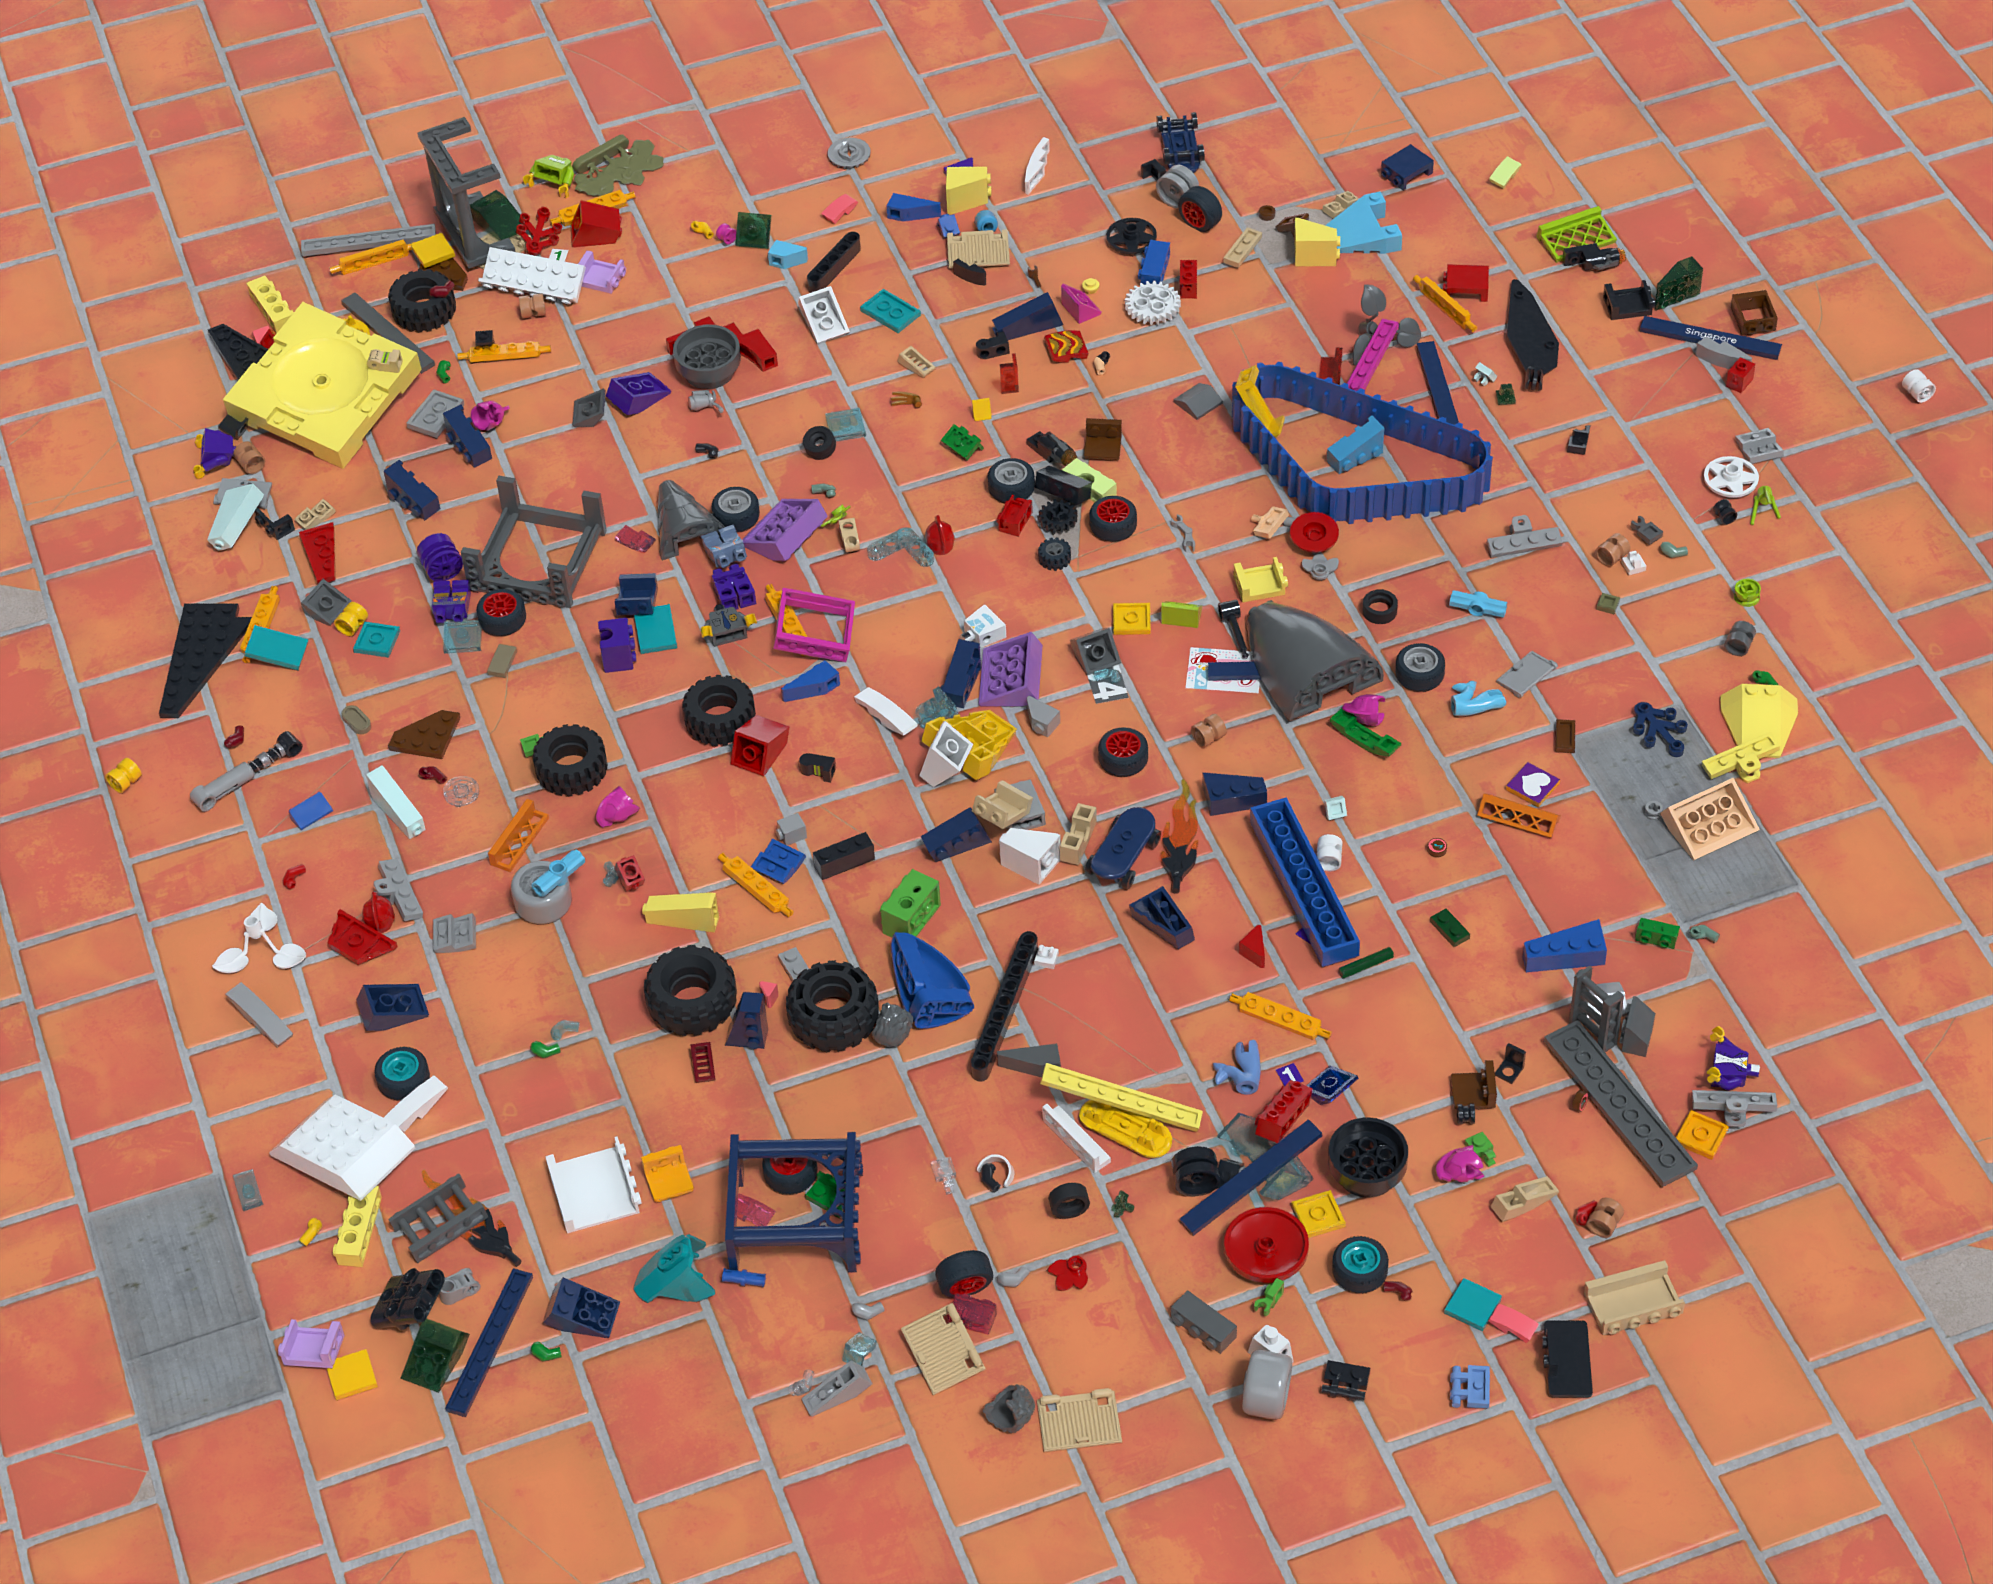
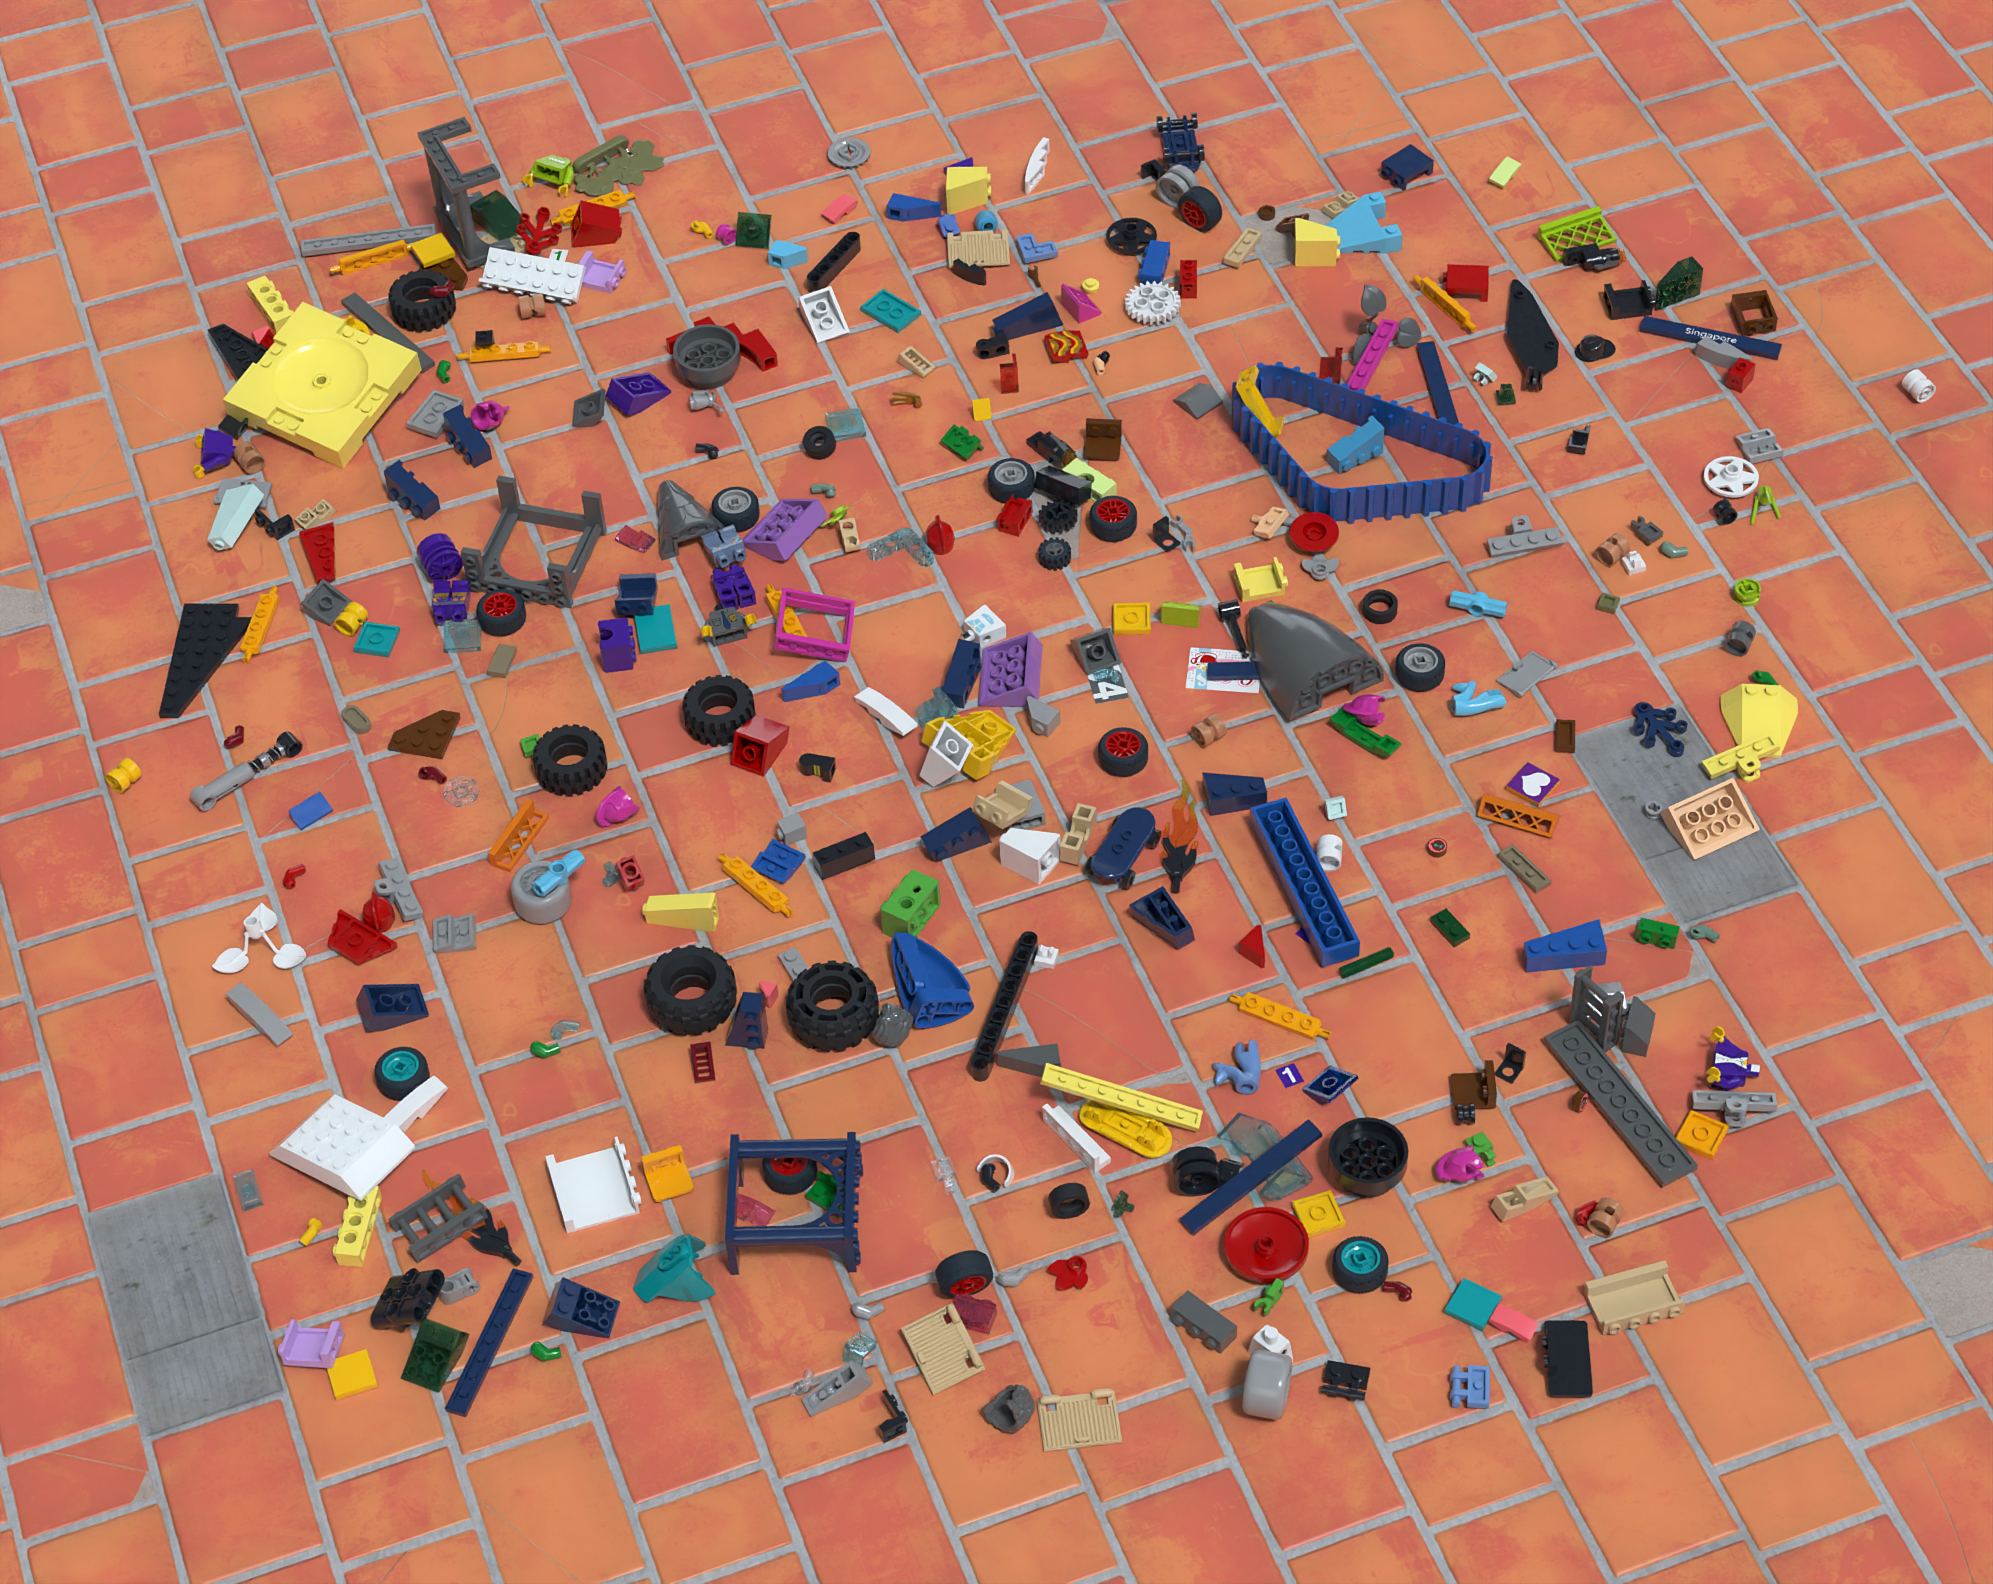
(276, 647): teal tile -> none
(385, 361): tan leg -> none
(394, 802): light aqua slope -> none
(743, 1277): blue pin -> none
(892, 1427): none -> black bracket
(1034, 252): none -> medium blue plate
(1161, 533): none -> black bracket
(1283, 1111): red brick -> none
(1524, 869): none -> dark tan tile
(1594, 348): none -> black piece

